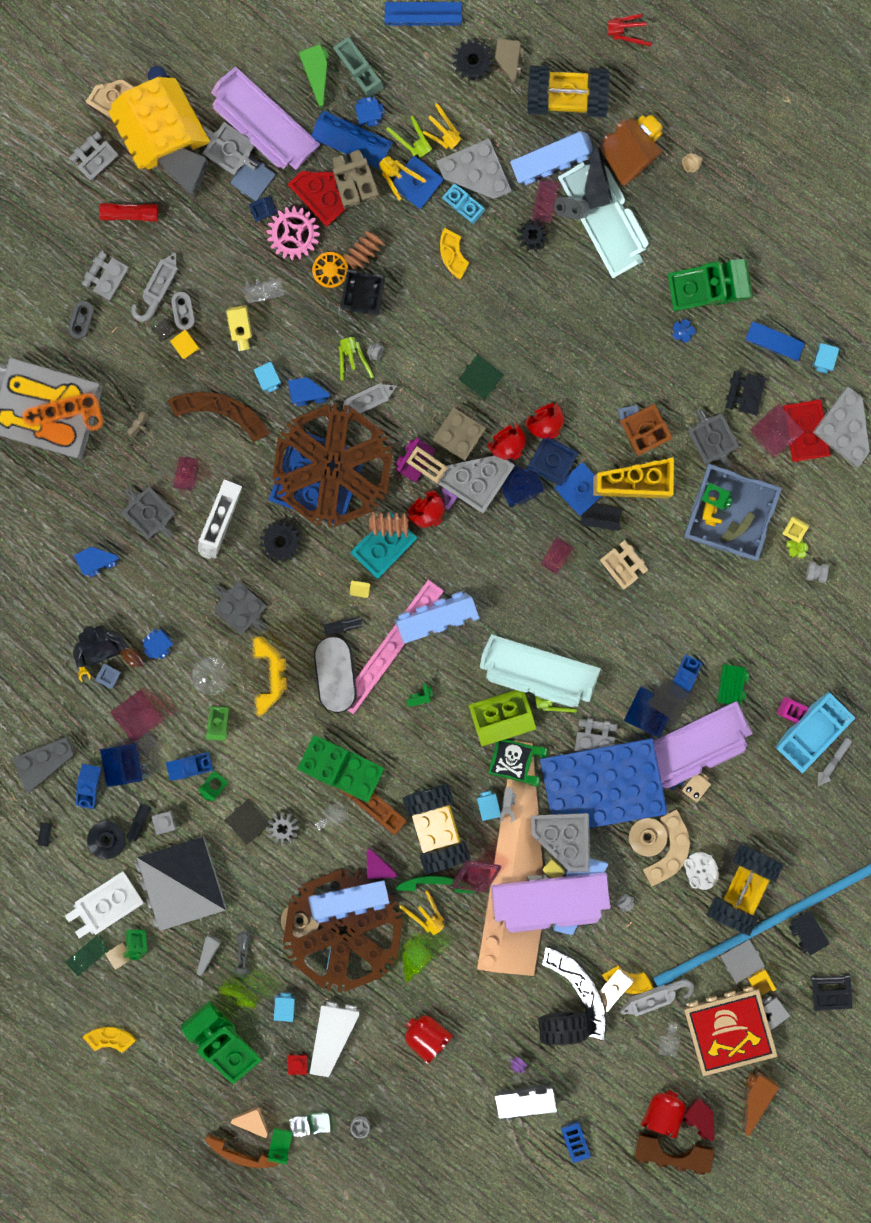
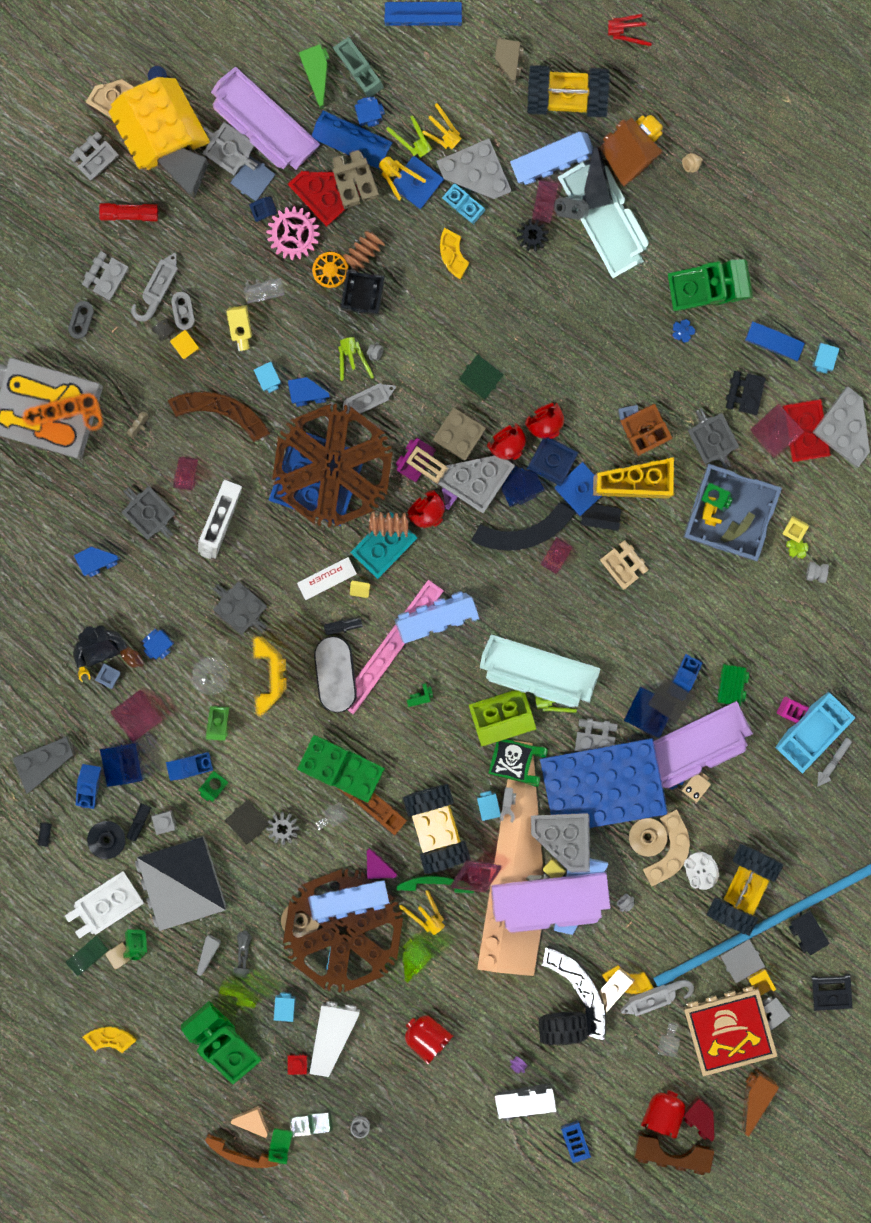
(270, 537): black gear -> none
(327, 578): none -> white tile
(477, 50): black gear -> none
(527, 537): none -> black tile

